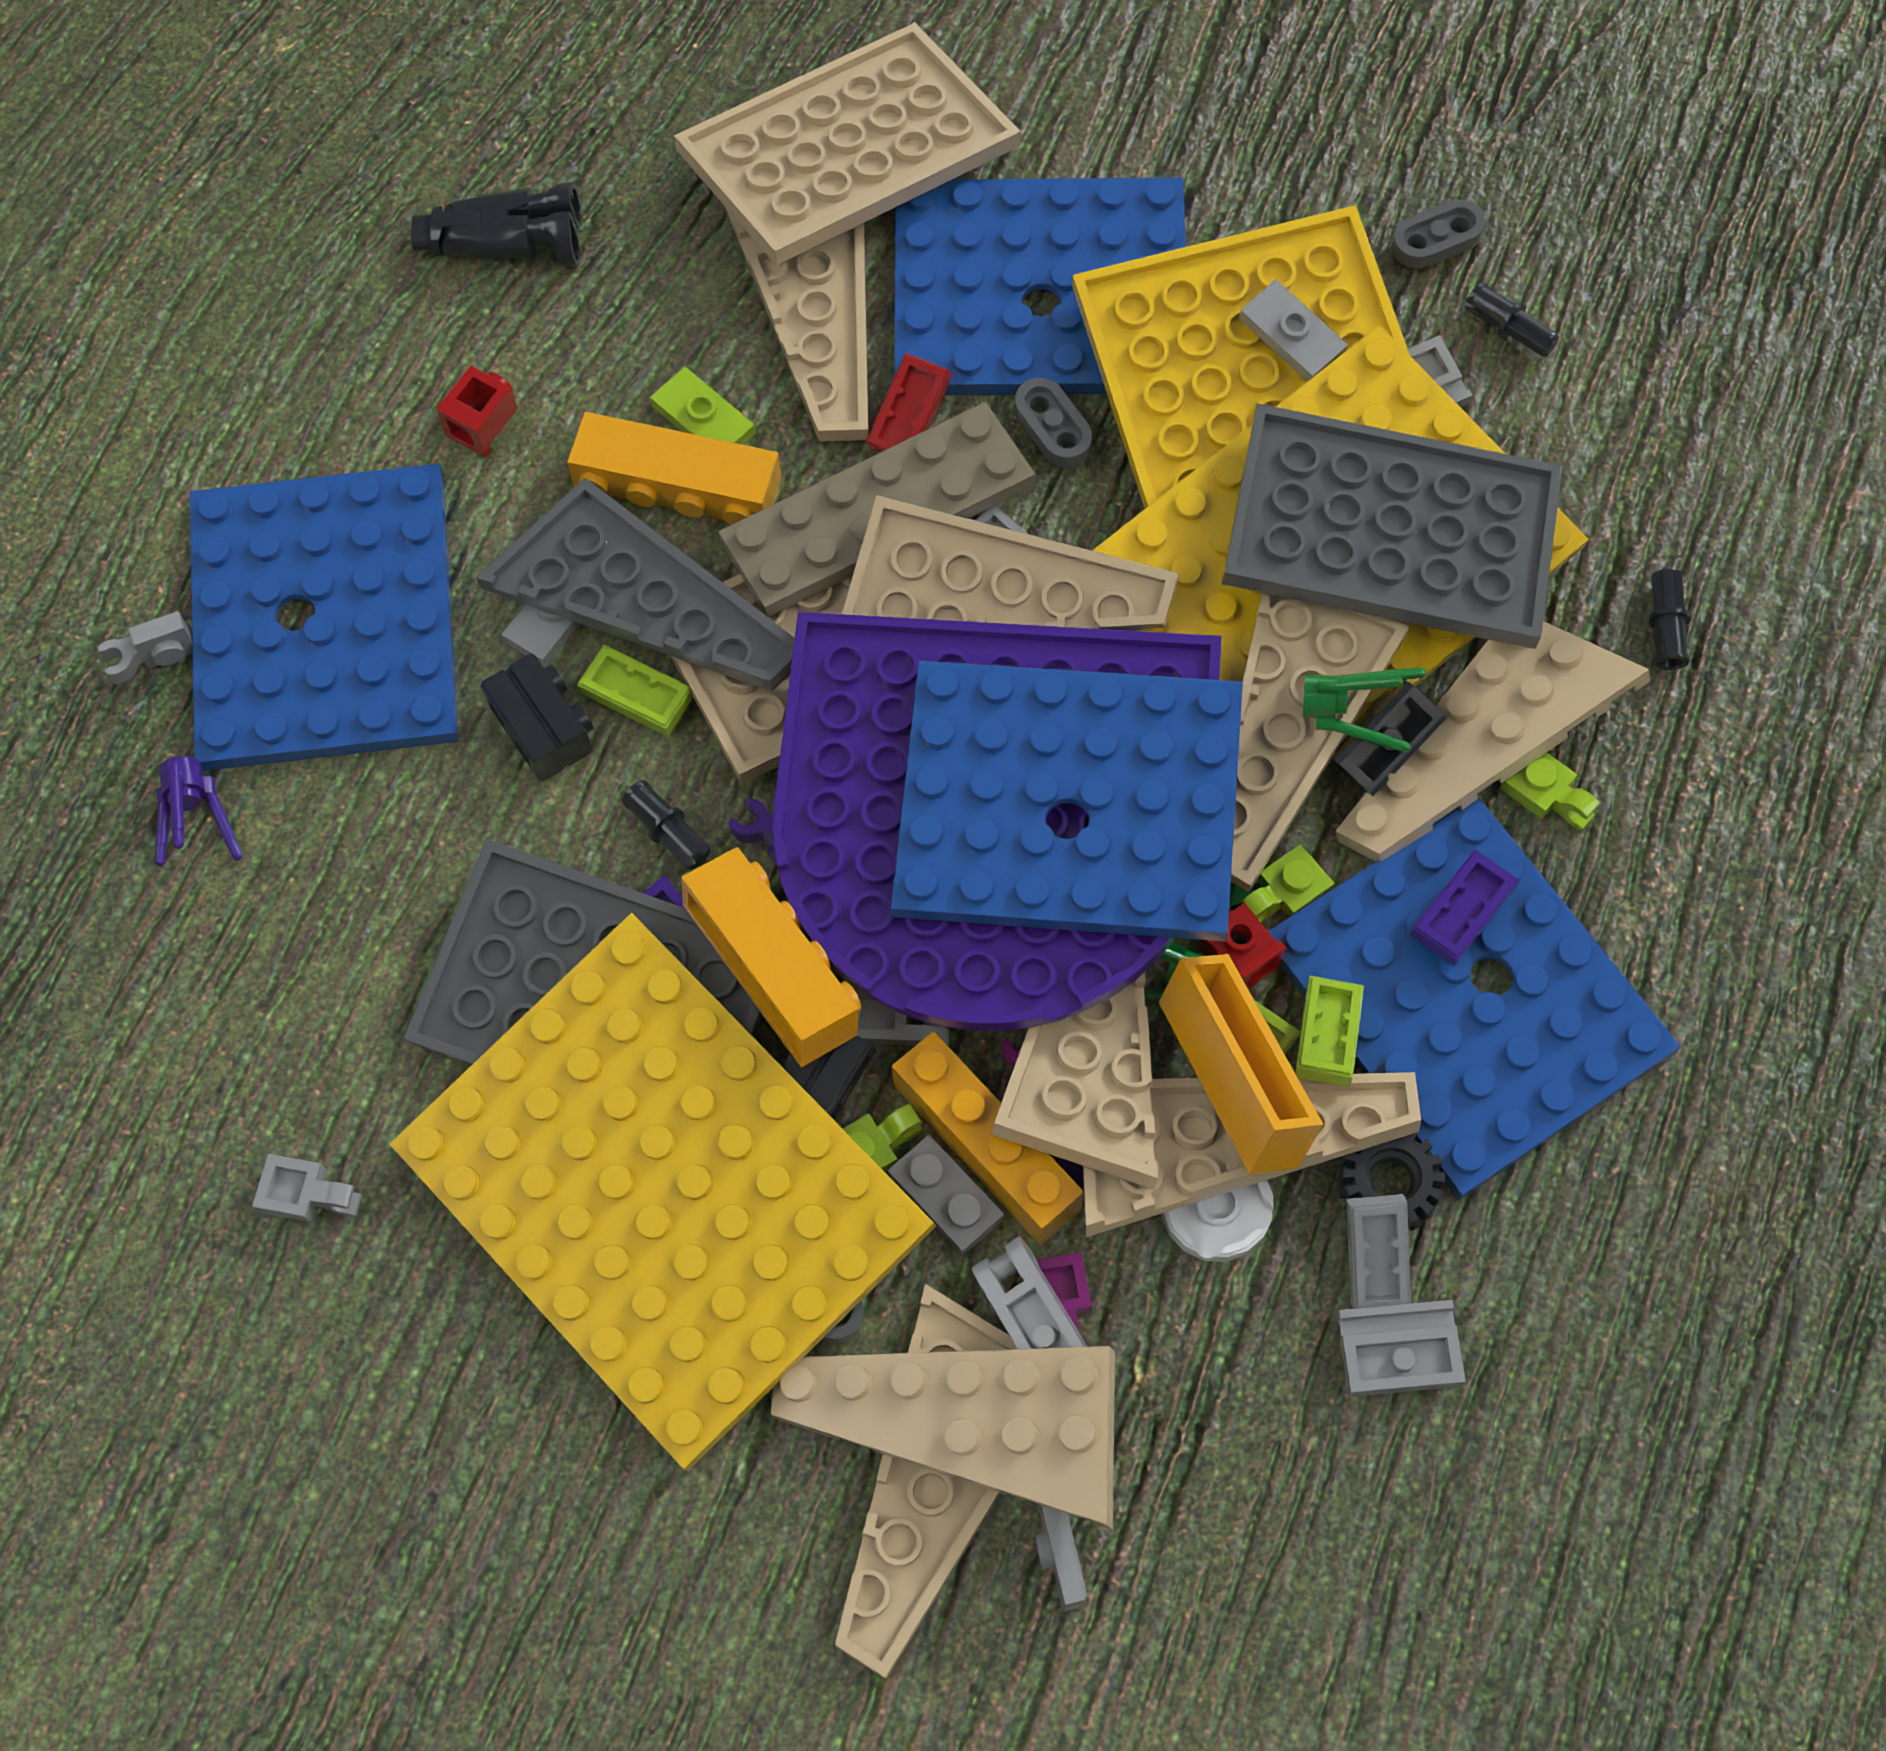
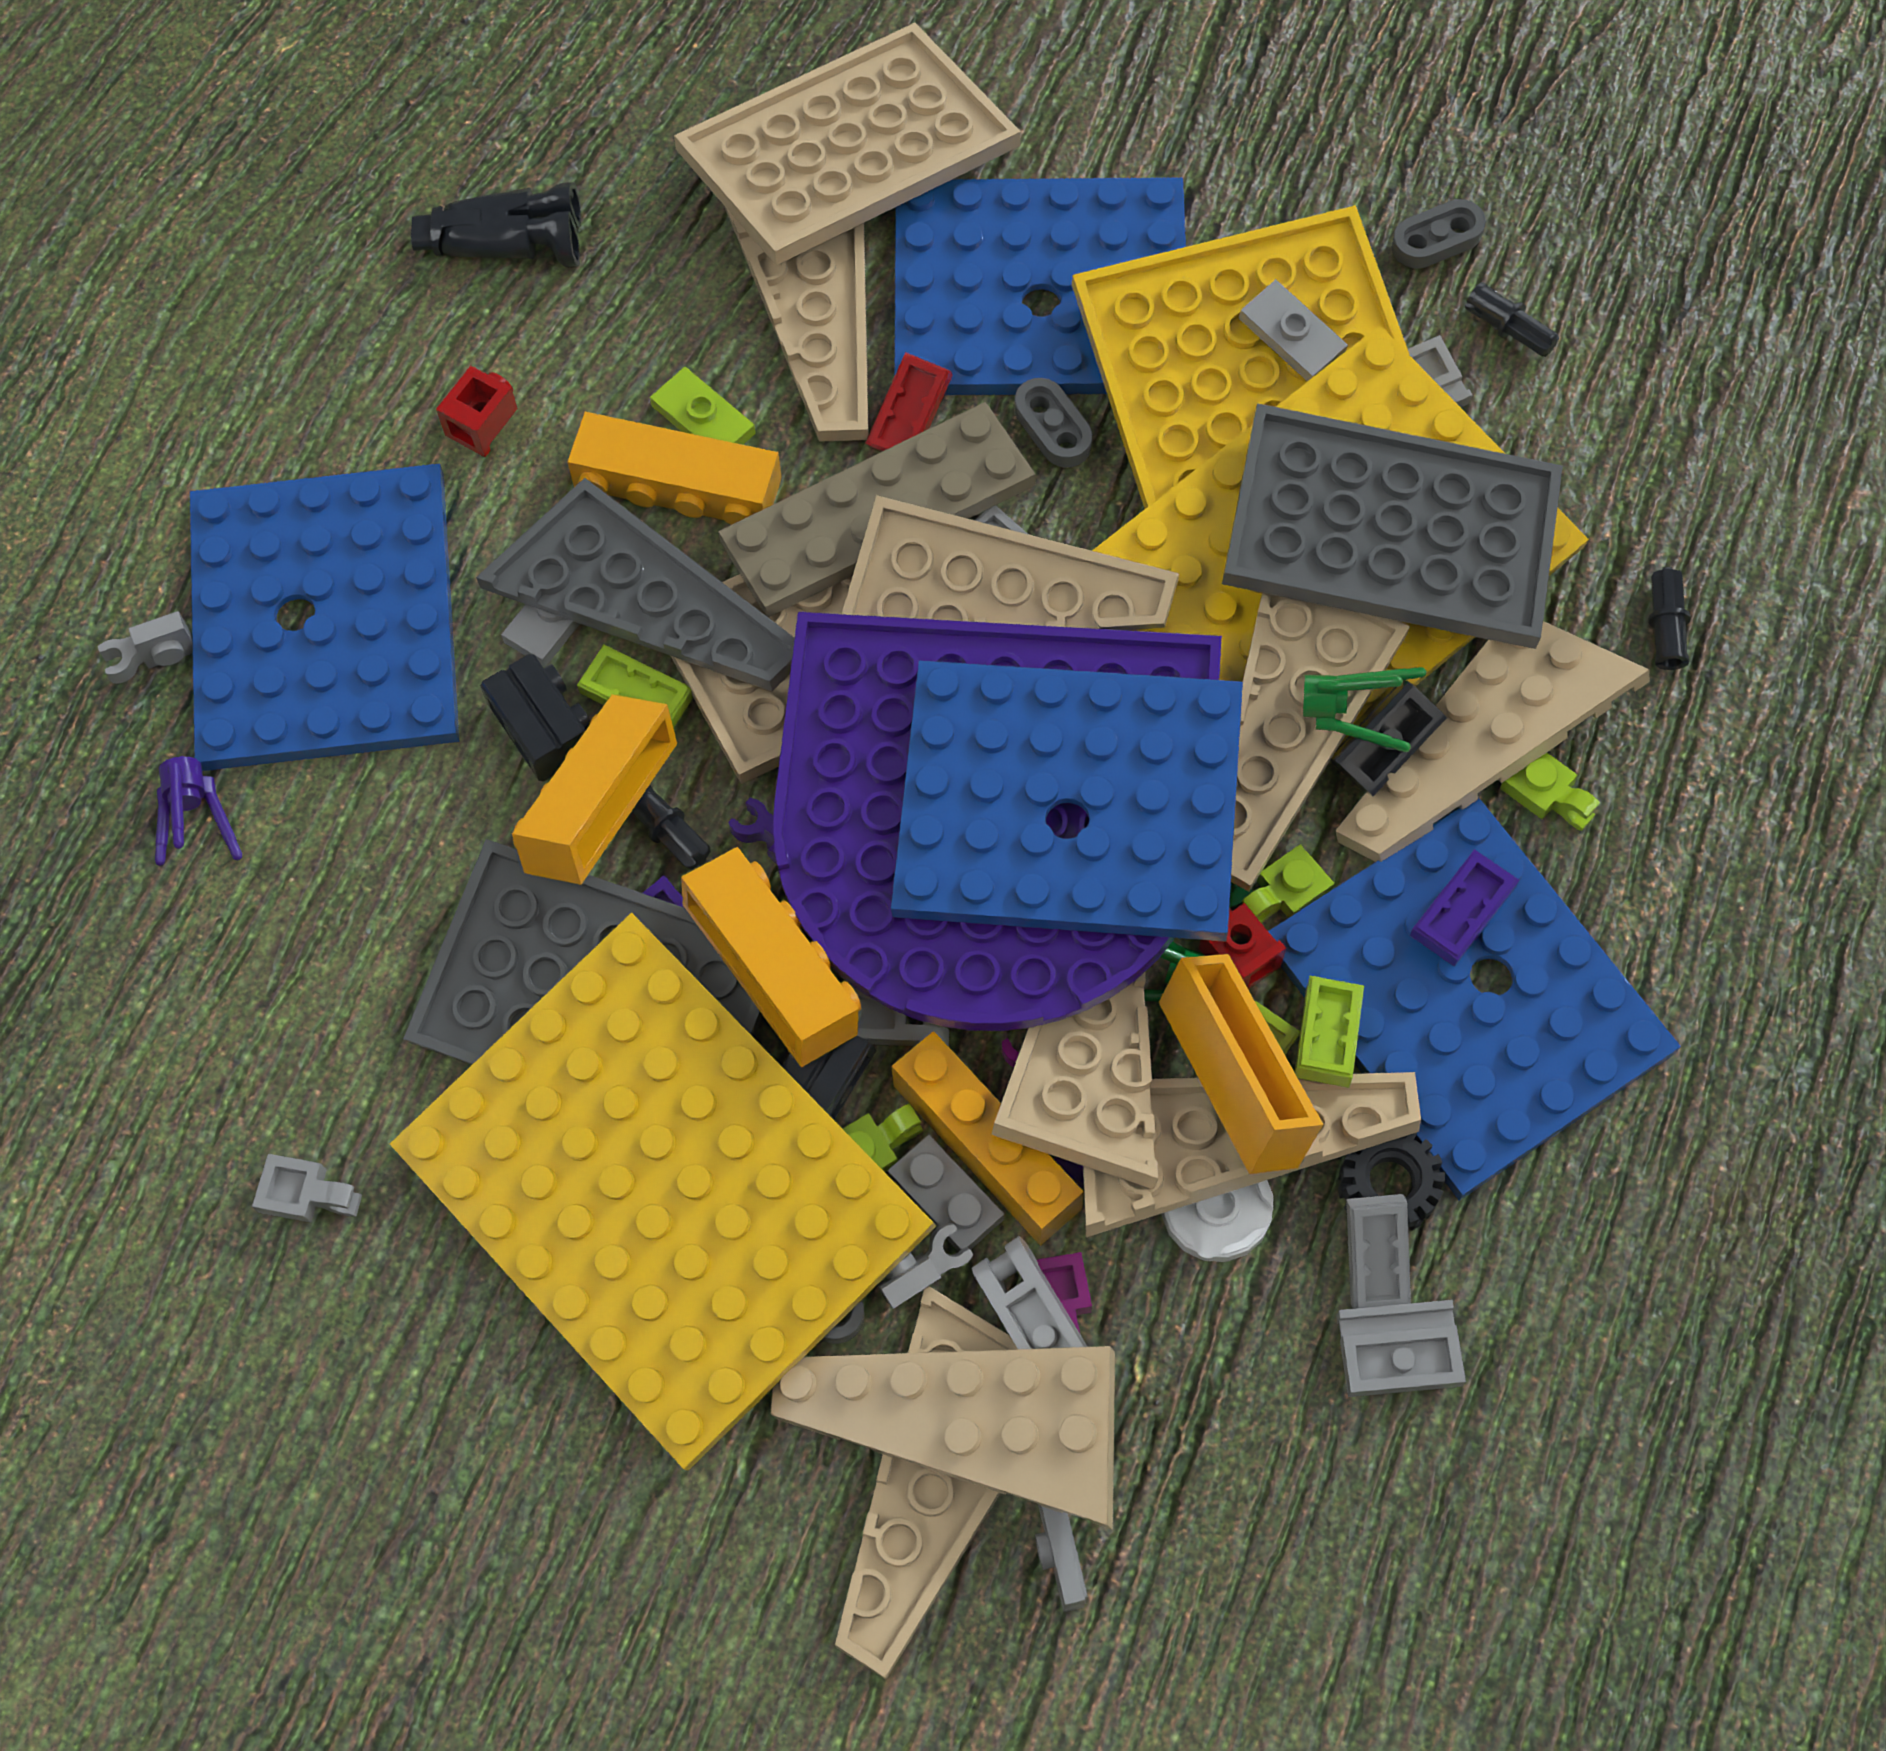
(594, 789): none -> light orange brick
(919, 1272): none -> light grey plate

